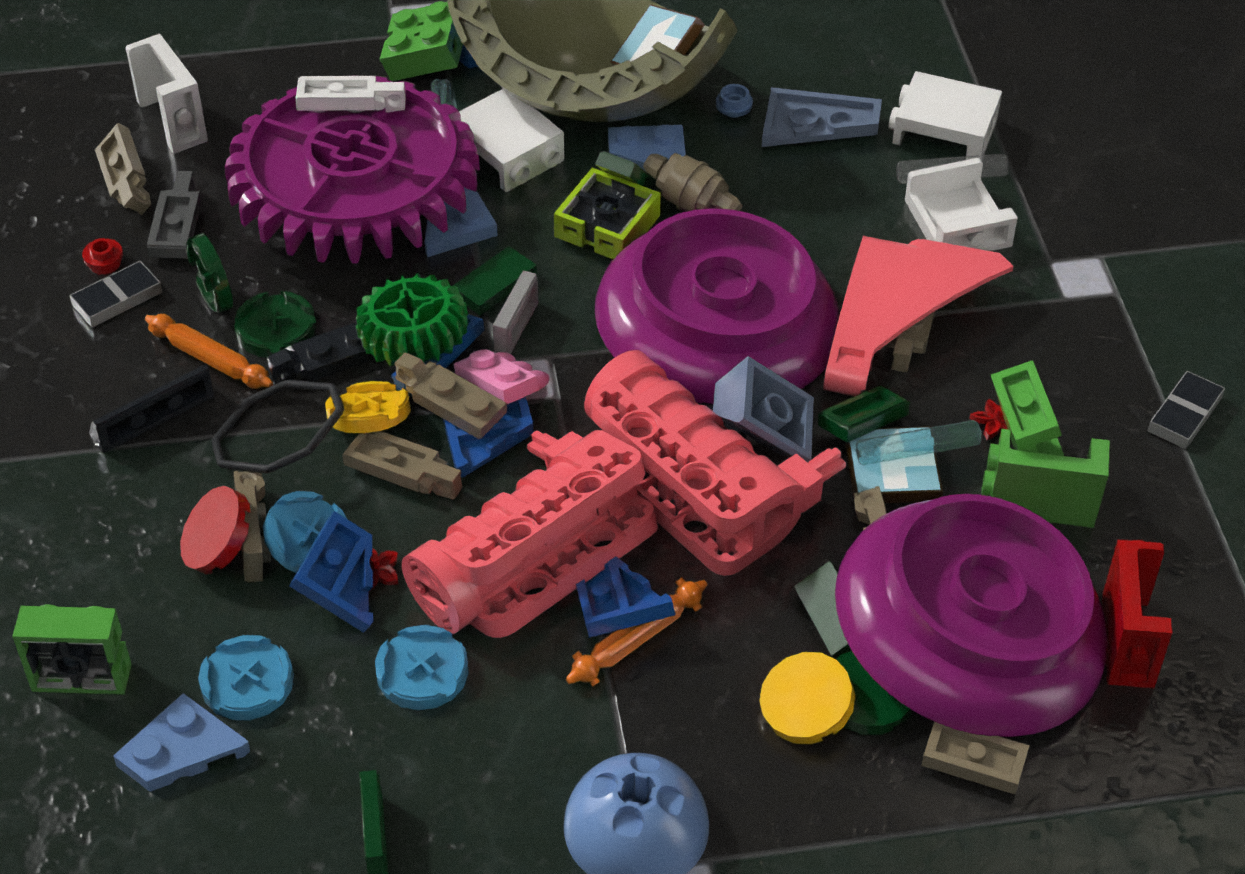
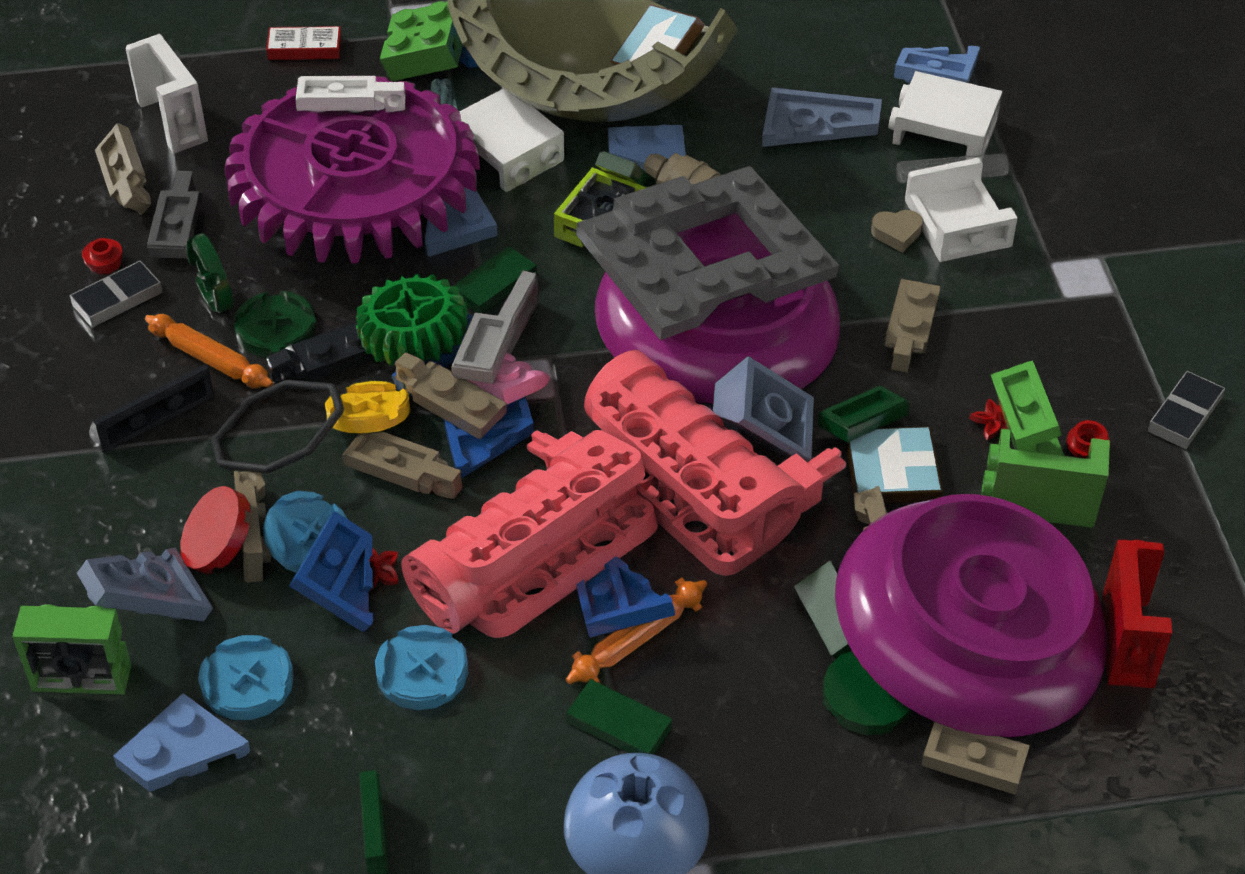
(145, 585): none -> sand blue wing
(304, 43): none -> tile
(483, 348): none -> light grey tile
(618, 719): none -> dark green tile
(663, 276): none -> dark grey piece
(734, 100): medium blue plate -> none
(807, 697): yellow tile -> none
(892, 291): coral panel -> none
(897, 229): none -> dark tan tile
(918, 442): clear light blue axle -> none
(937, 63): none -> medium blue wing
(1080, 437): none -> red plate

